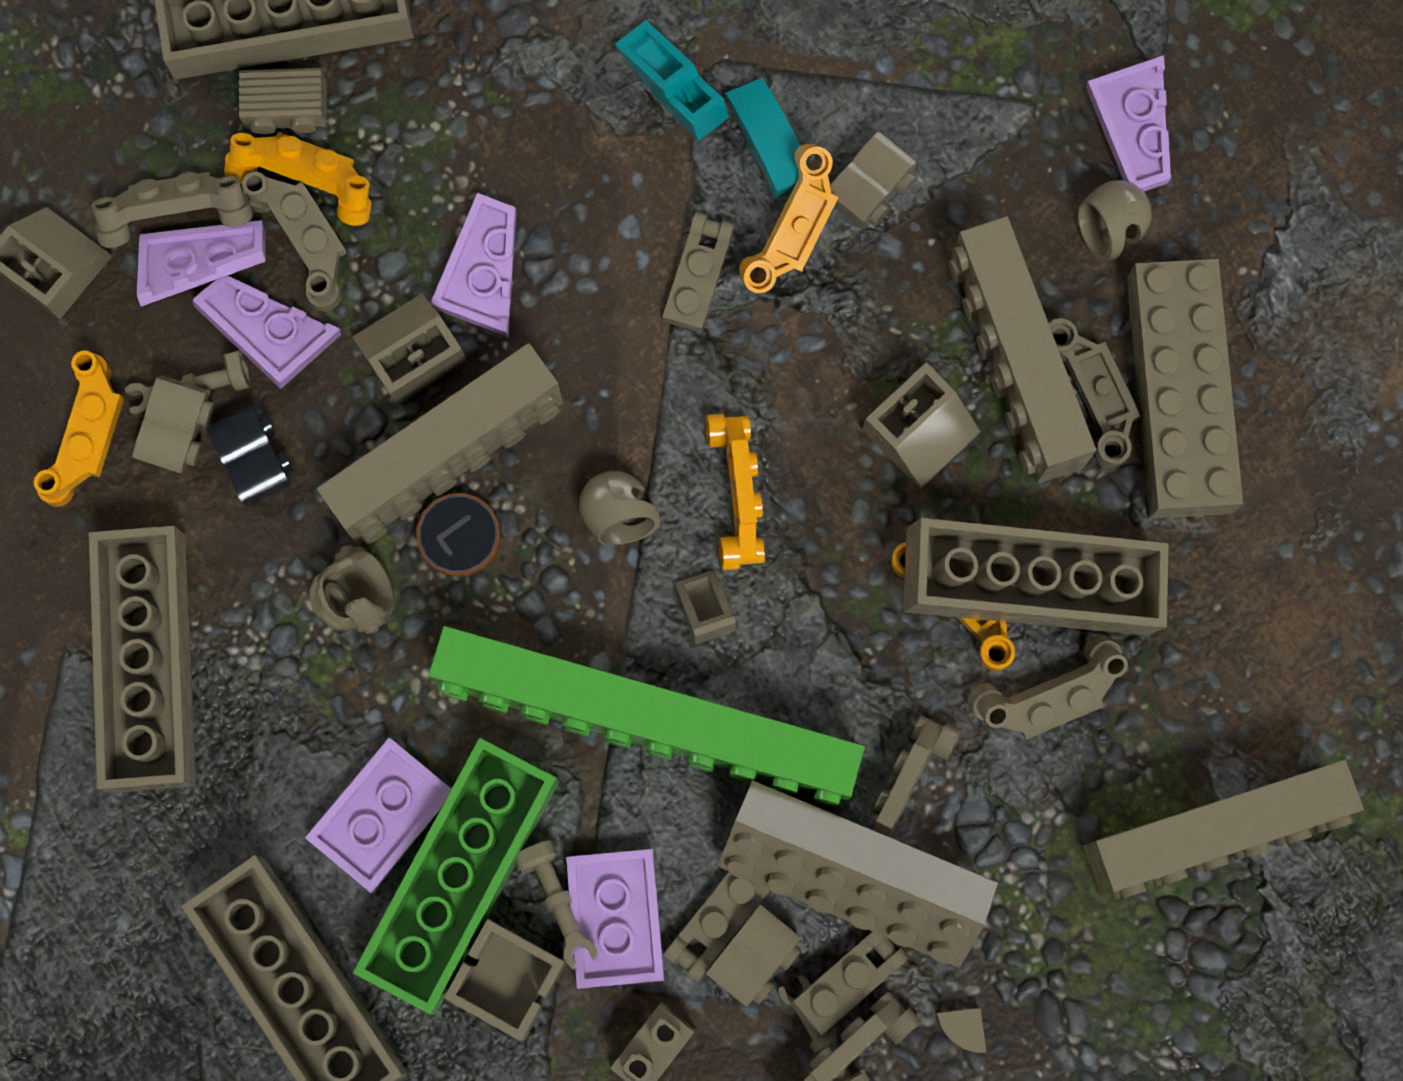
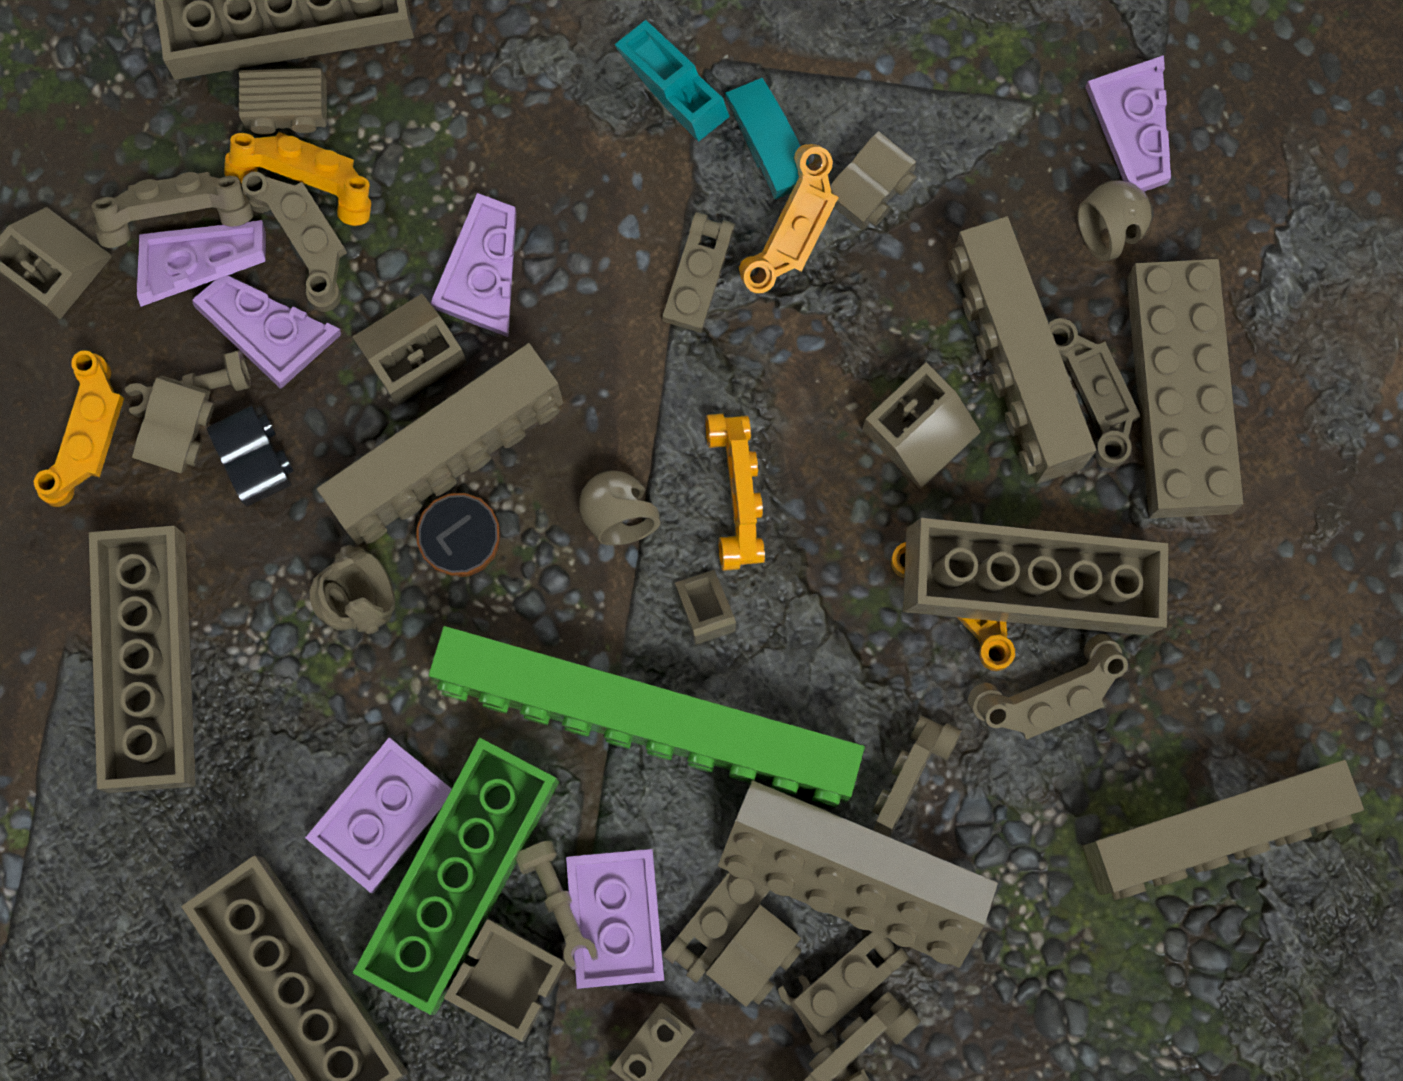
(964, 1028): dark tan tile -> none

